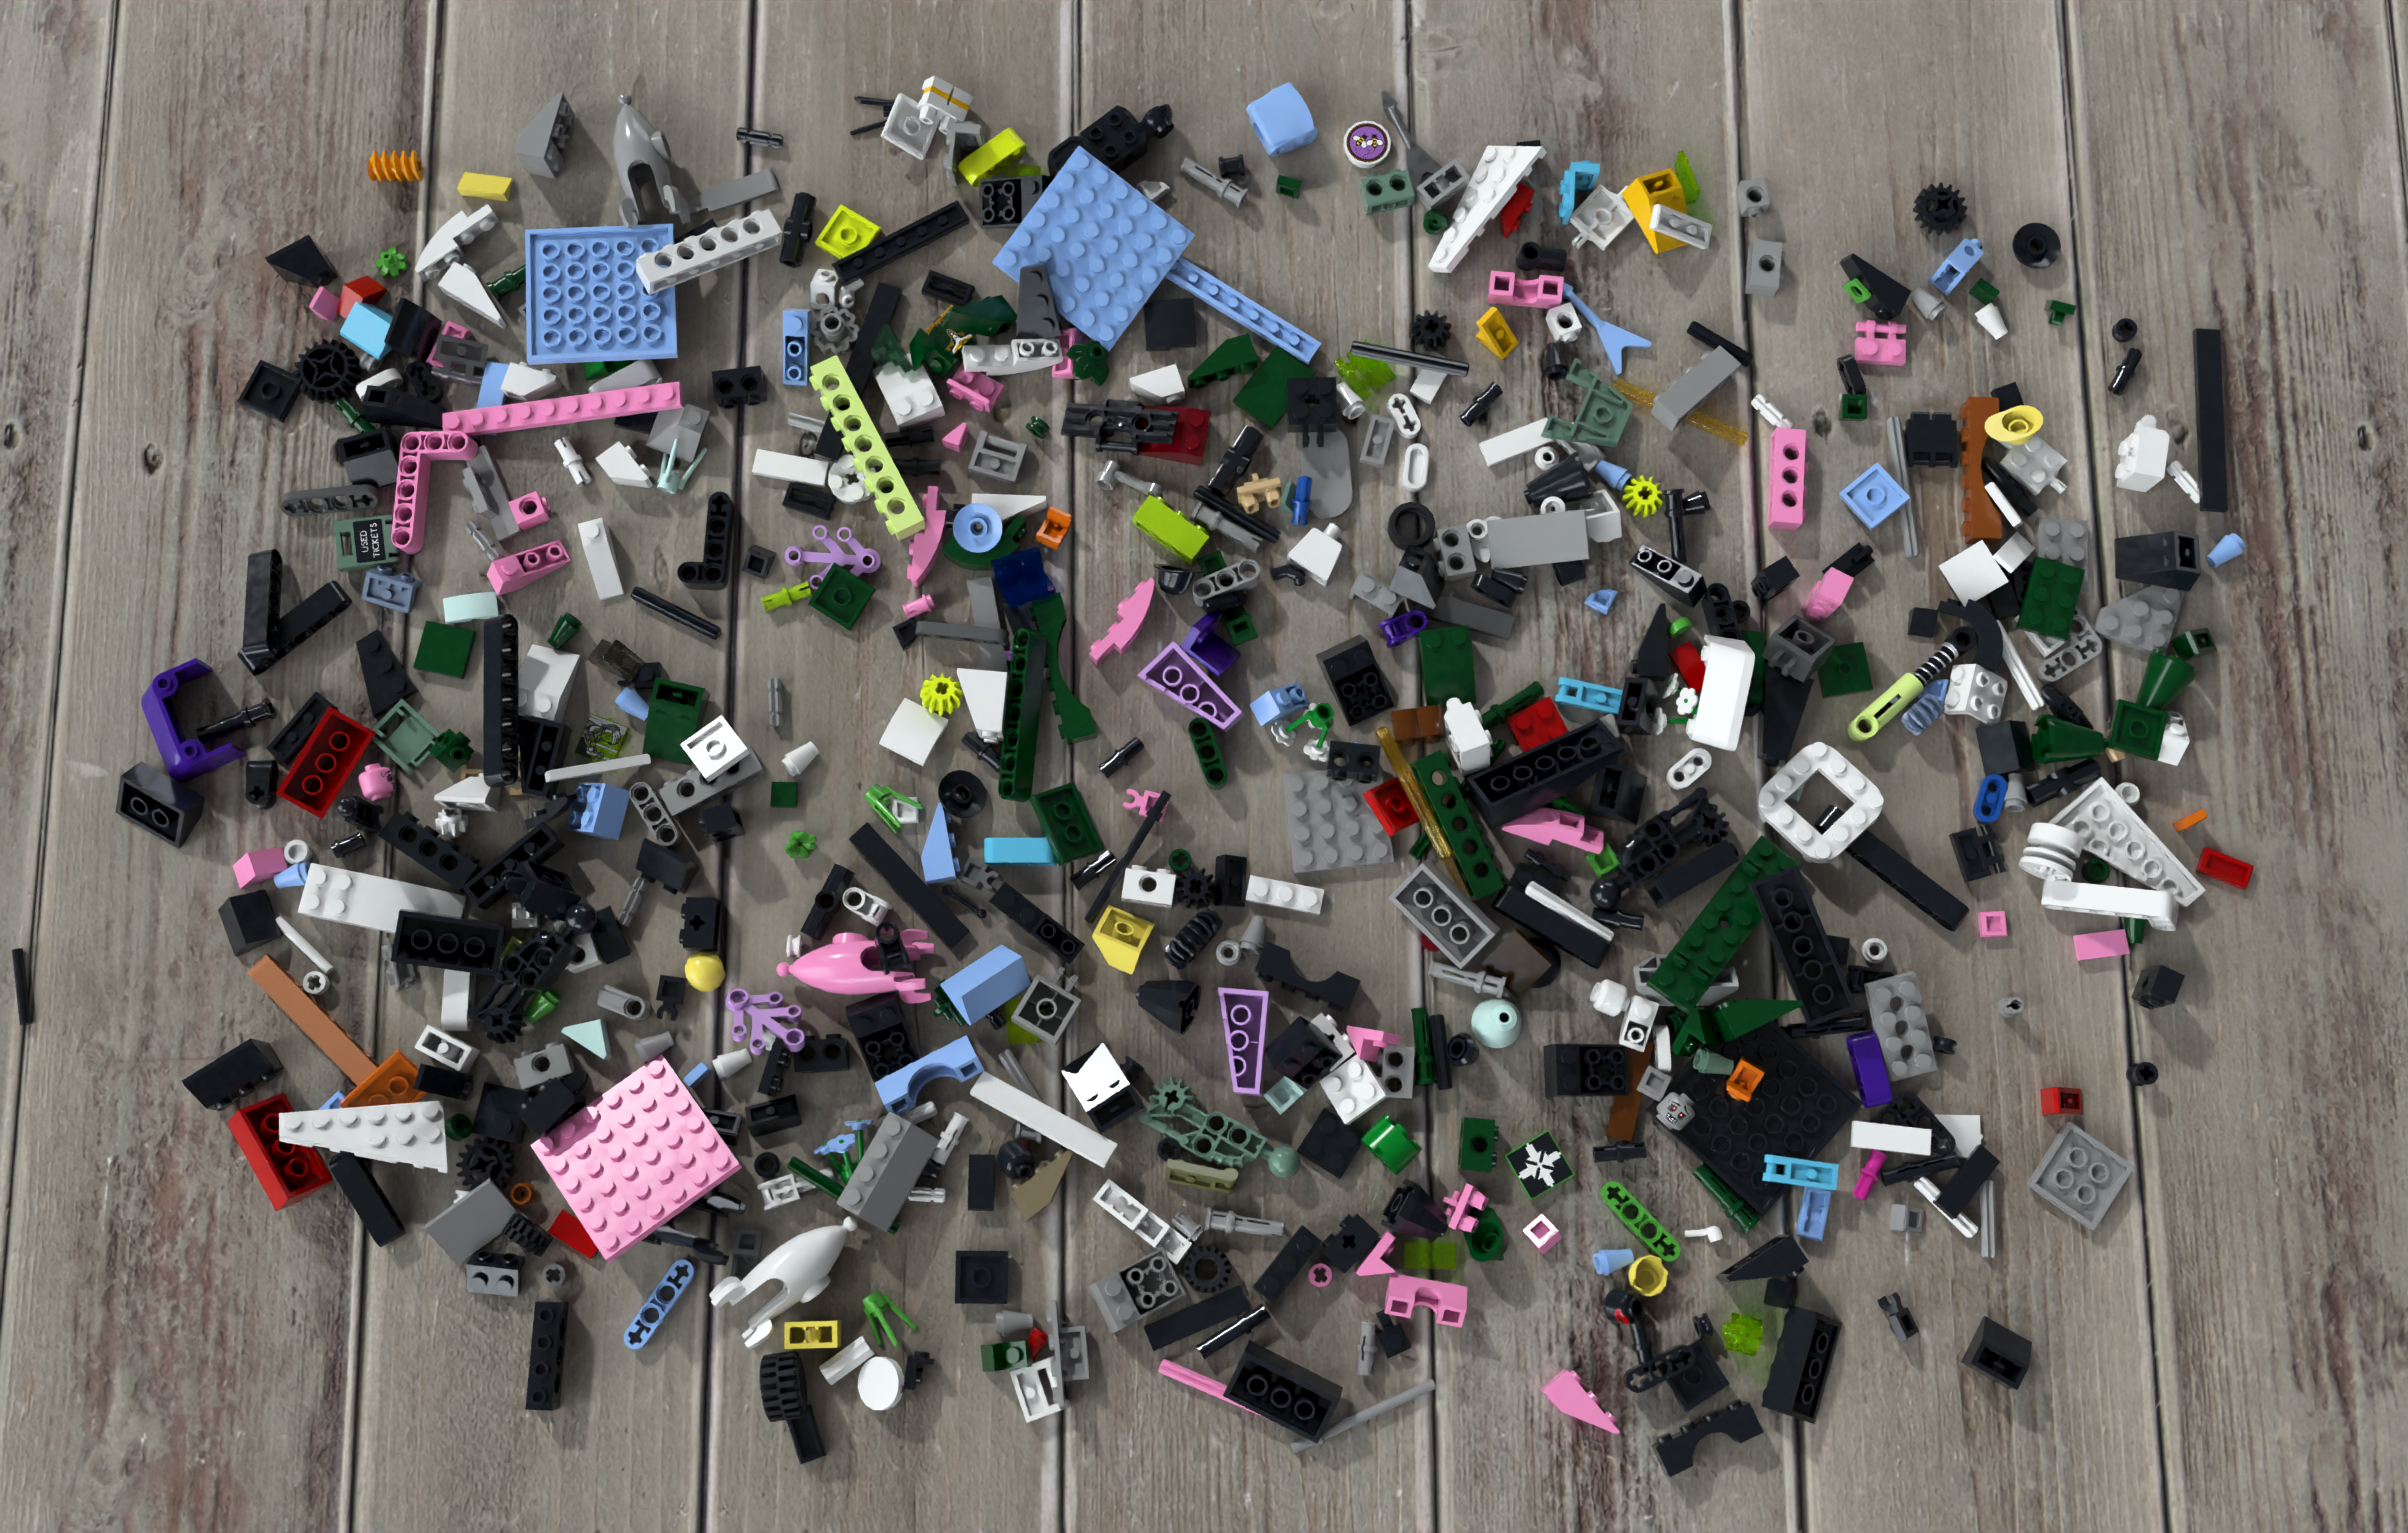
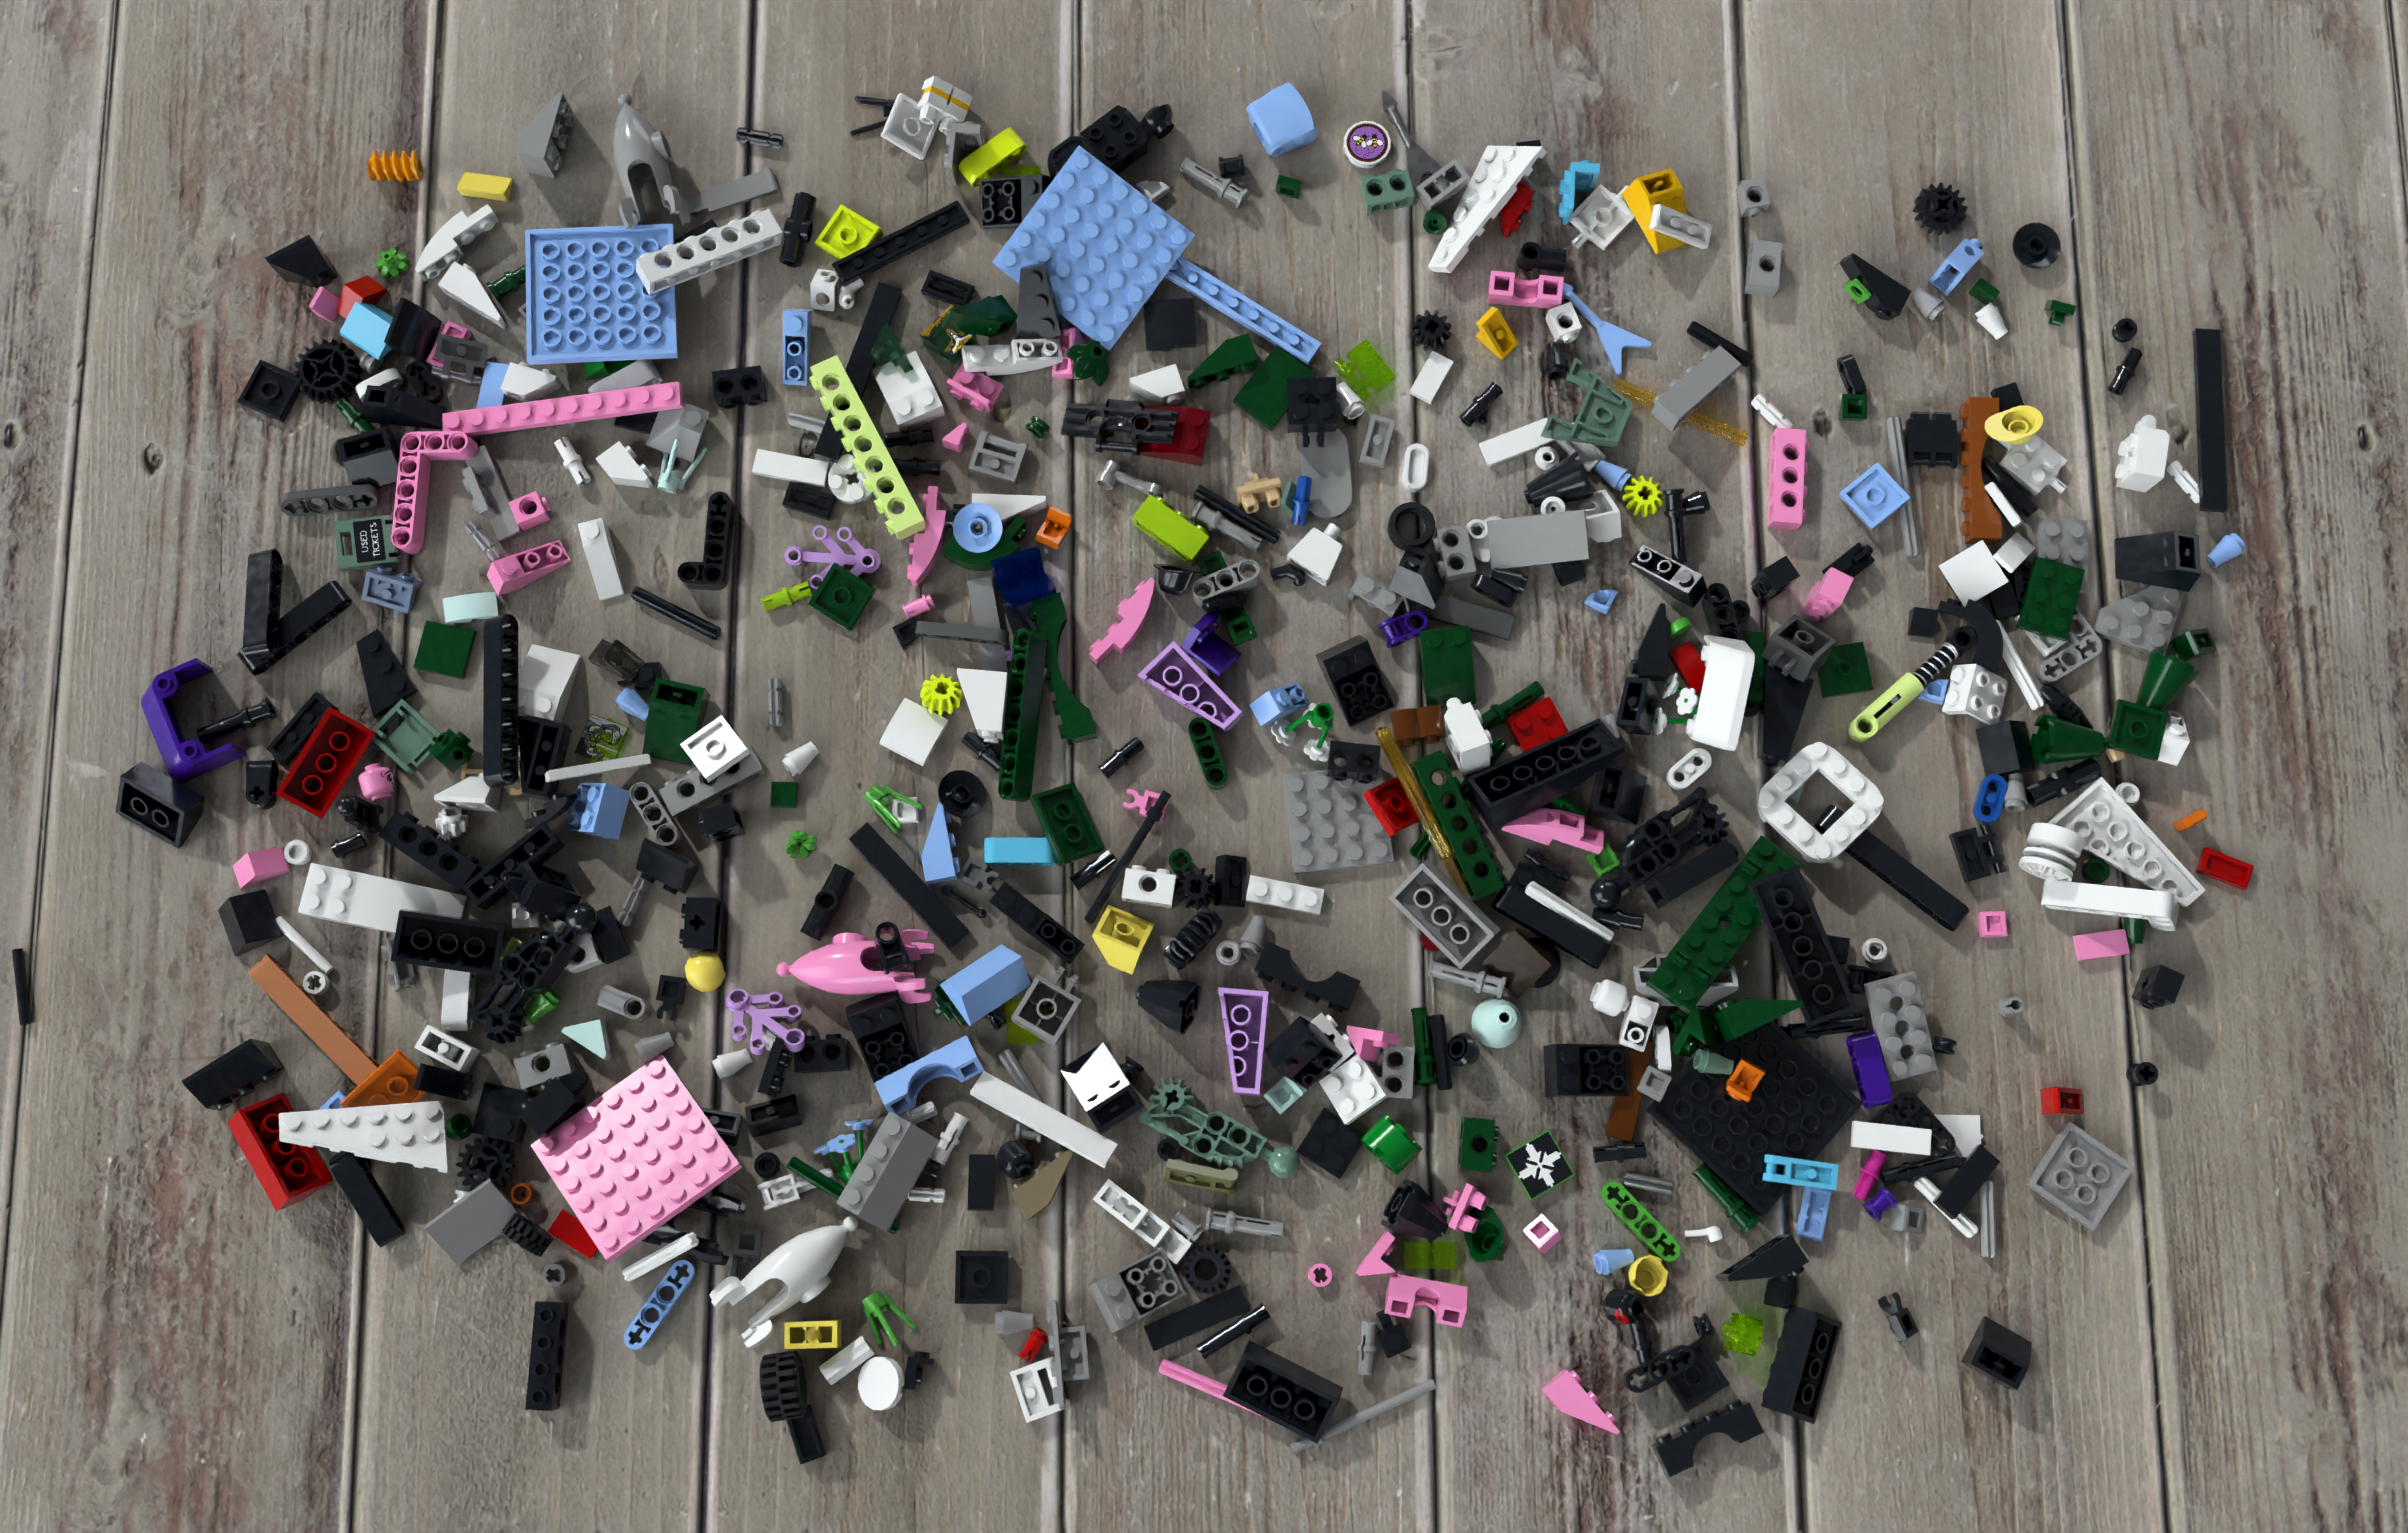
(293, 876): light blue cone -> none
(494, 1273): bracket -> none
(564, 630): dark green cone -> none
(660, 1256): none -> white axle
(697, 1075): light blue tile -> none
(758, 561): black slope -> none
(794, 946): white bush -> none
(834, 331): light grey plant -> none
(868, 907): white piece -> none
(928, 351): dark green slope -> none
(1006, 1355): dark green slope -> none
(1235, 461): black piece -> none
(1287, 1263): black brick -> none
(1363, 1236): black brick -> none
(1408, 413): white beam -> none
(1409, 358): black axle -> none
(1589, 696): medium azure plate -> none
(1647, 1183): none -> flat silver axle
(1675, 1111): light grey head -> none
(1686, 178): clear neon green slope -> none
(1879, 350): bright pink plate -> none
(1880, 1204): none -> dark purple bush
(1922, 714): sand blue gear -> none

